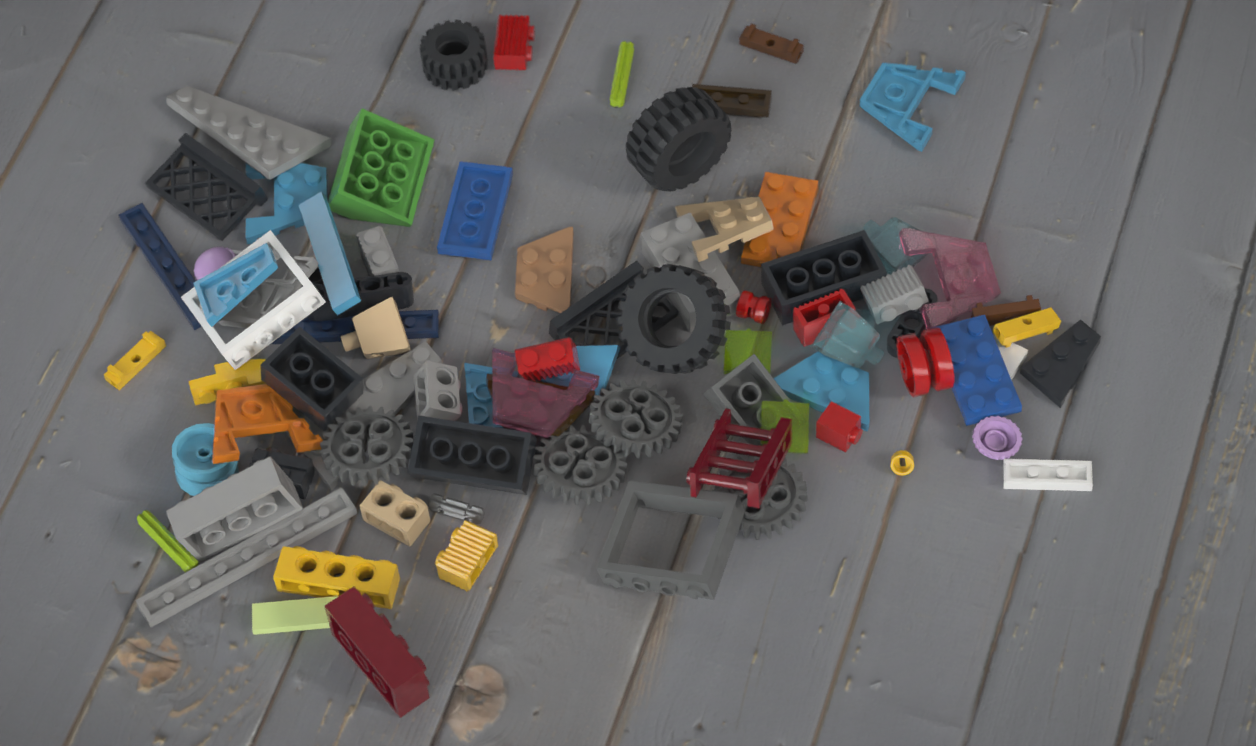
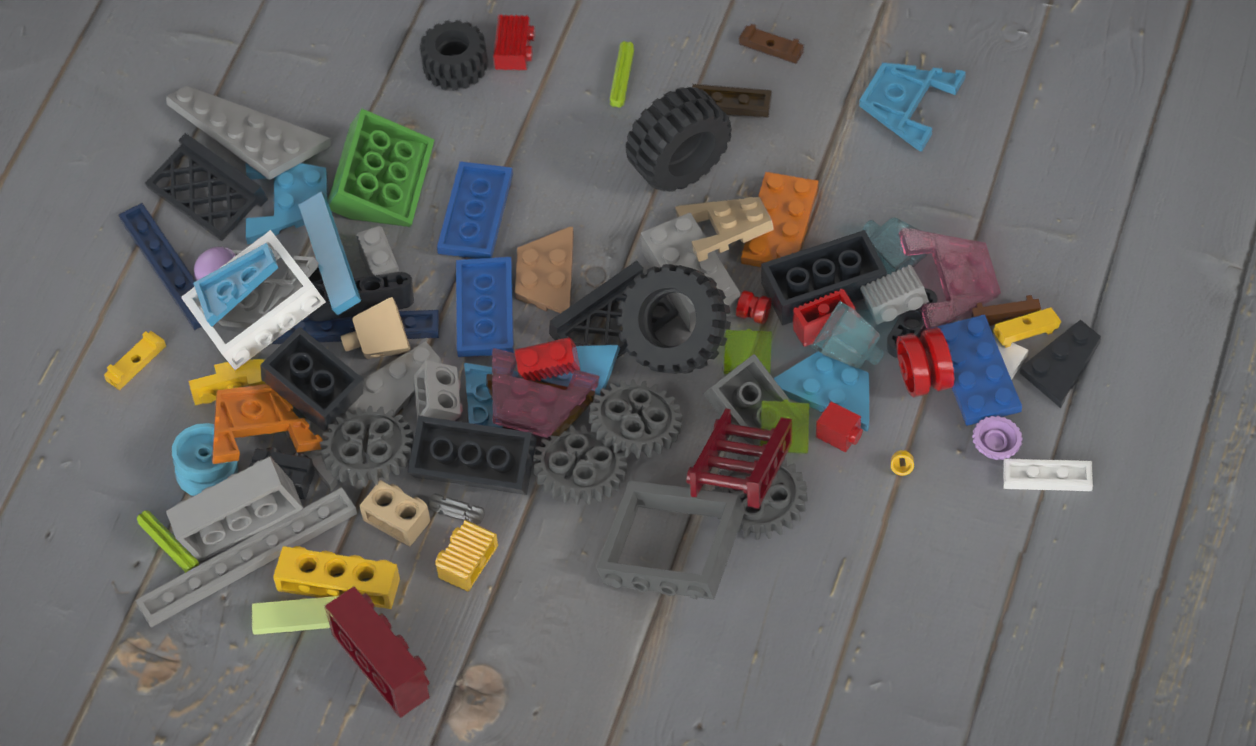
(484, 306): none -> blue plate

